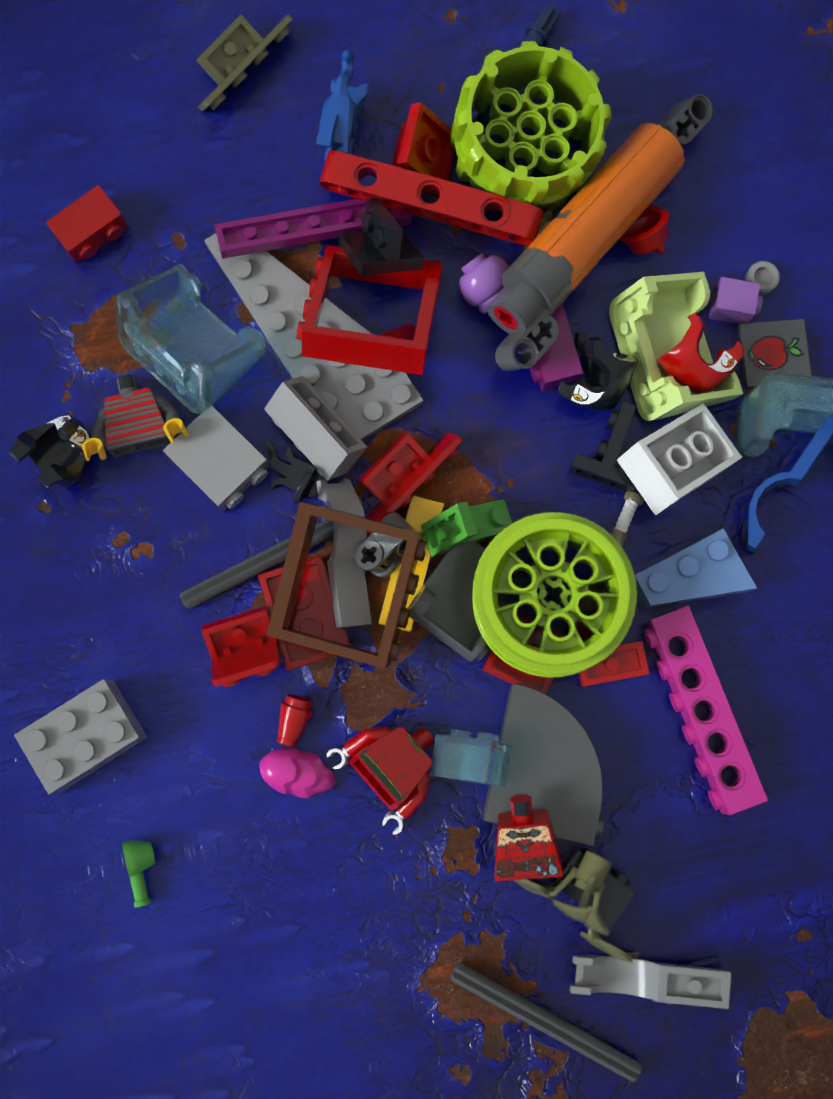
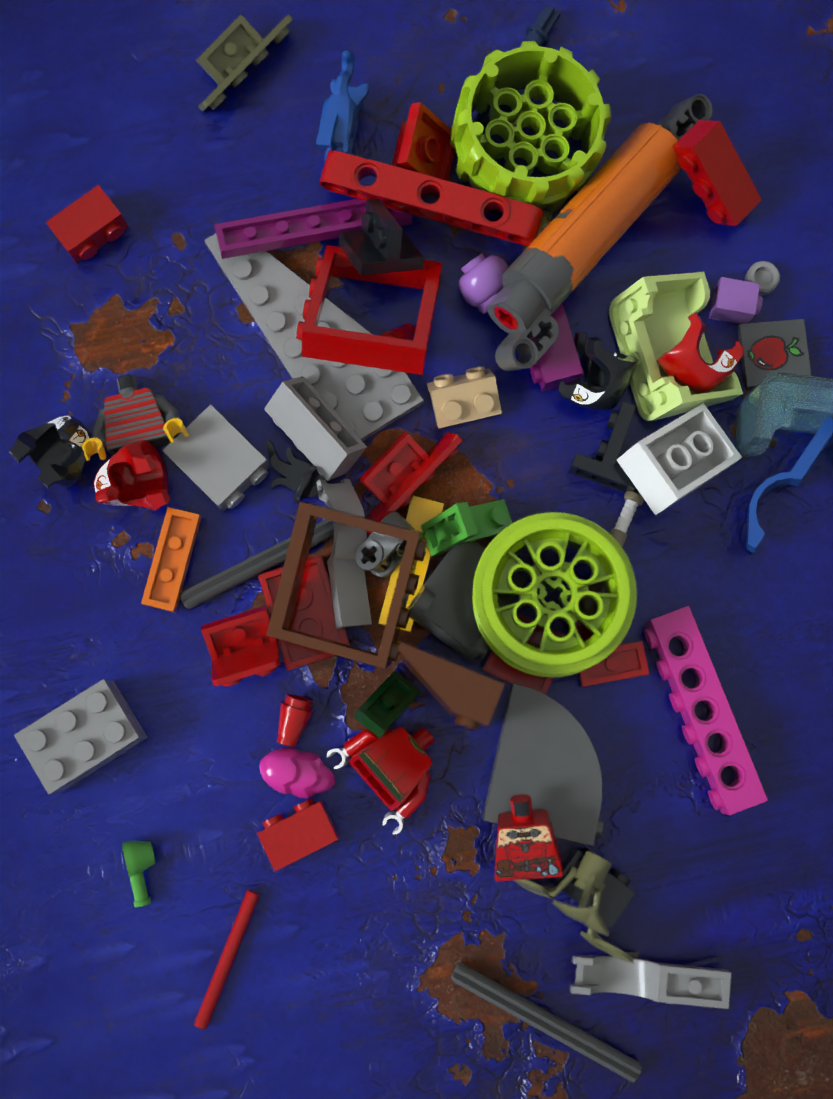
(133, 477): none -> red piece
(171, 559): none -> orange plate
(183, 340): clear light blue windscreen -> none
(226, 960): none -> red bar
(298, 834): none -> red brick
(387, 704): none -> dark green plate
(457, 689): none -> reddish brown slope
(464, 397): none -> tan bracket
(471, 759): clear light blue brick -> none
(648, 232): red piece -> none
(695, 573): medium blue wedge -> none
(717, 172): none -> red brick

